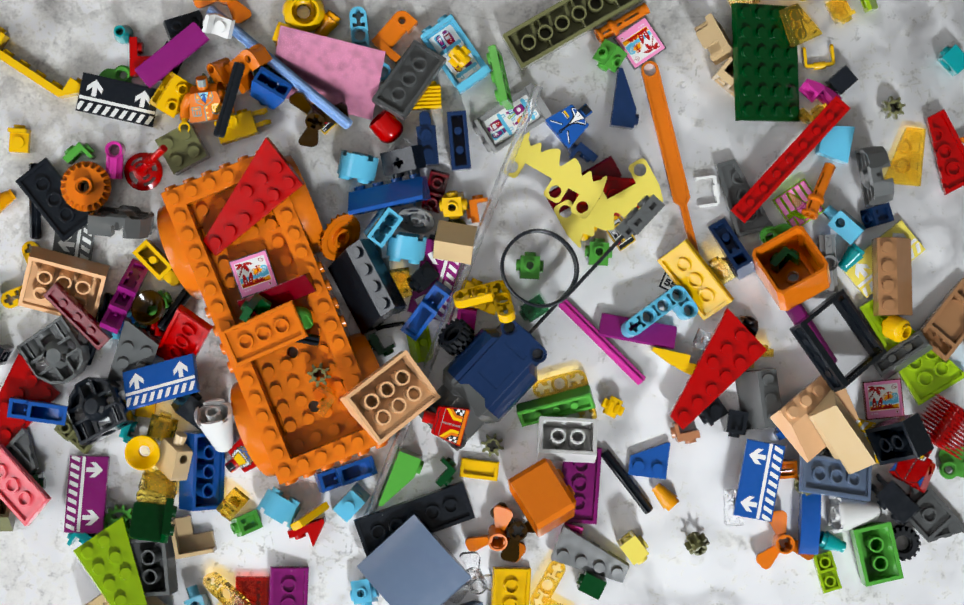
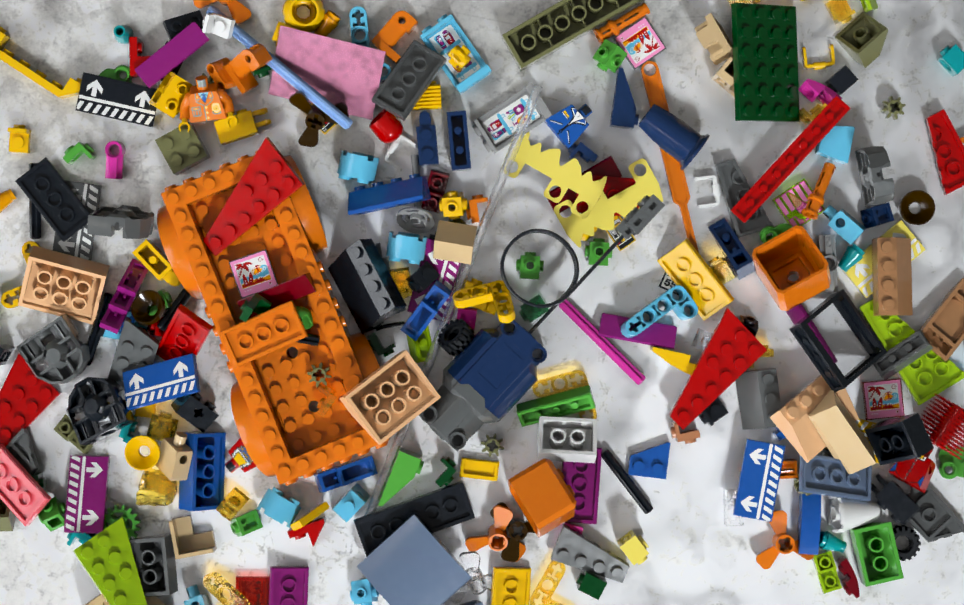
(37, 411): blue slope -> none
(53, 514): none -> bright green brick
(77, 315): dark red tile -> none
(98, 190): orange gear -> none
(148, 161): red dish -> none
(152, 521): dark green bracket -> none
(216, 423): white cone -> none
(229, 99): black axle -> none
(269, 88): blue torso -> none
(339, 235): orange gear -> none
(382, 226): medium azure torso -> none
(403, 160): black brick -> none
(448, 422): torso -> none
(499, 77): bright green plate -> none
(613, 406): yellow gear -> none
(665, 496): light orange cone -> none
(672, 135): none -> dark blue piece
(696, 543): olive gear -> none
(736, 423): black bracket -> none
(780, 259): dark green bracket -> none
(798, 25): clear yellow wing -> none
(851, 584): none -> dark red slope
(863, 39): none -> olive slope
(896, 328): yellow head -> none
(908, 158): clear yellow wing -> none
(926, 205): none -> dark brown piece

